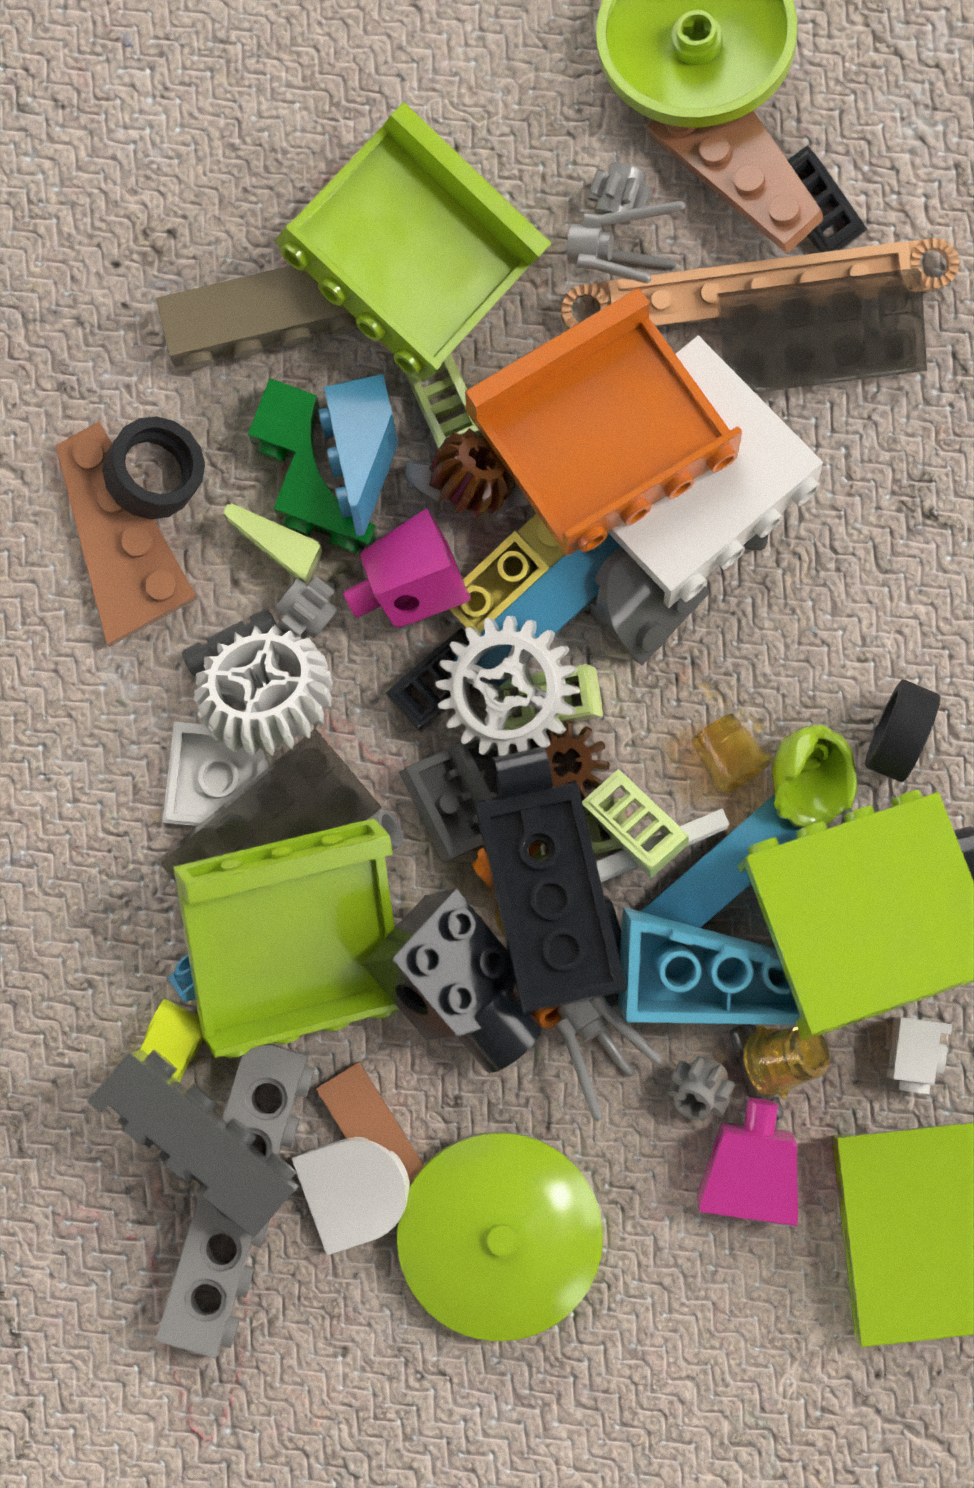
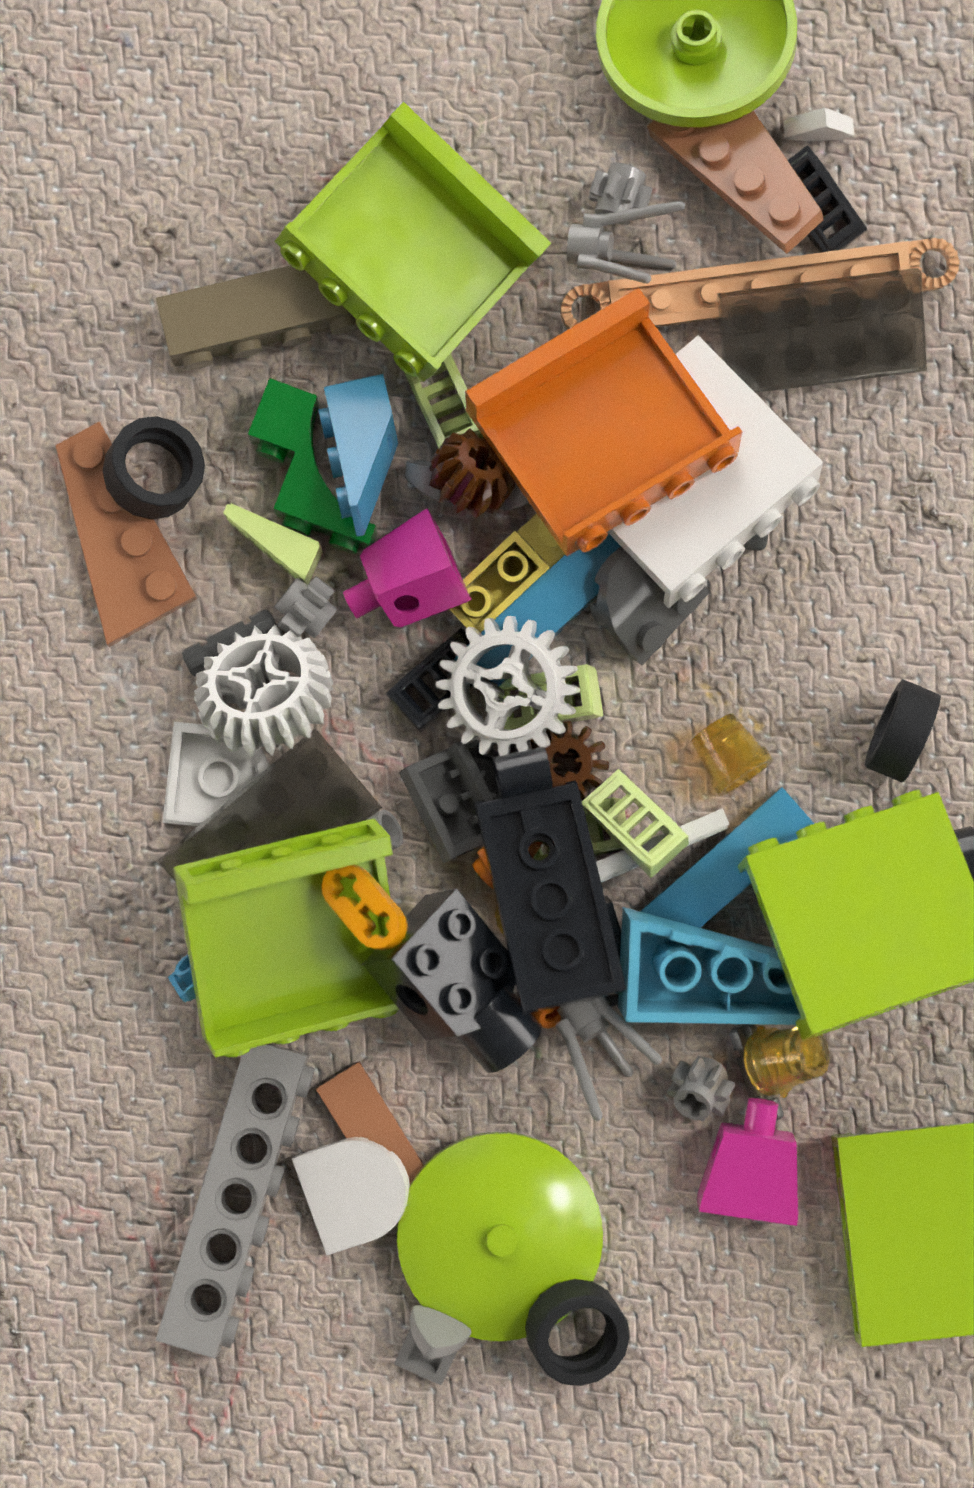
(174, 1034): neon yellow piece -> none
(196, 1140): dark grey wedge -> none
(355, 913): none -> light orange beam
(431, 1343): none -> light grey tile
(596, 1361): none -> black tyre
(813, 776): lime hair -> none
(818, 126): none -> white tile
(916, 1053): white brick -> none

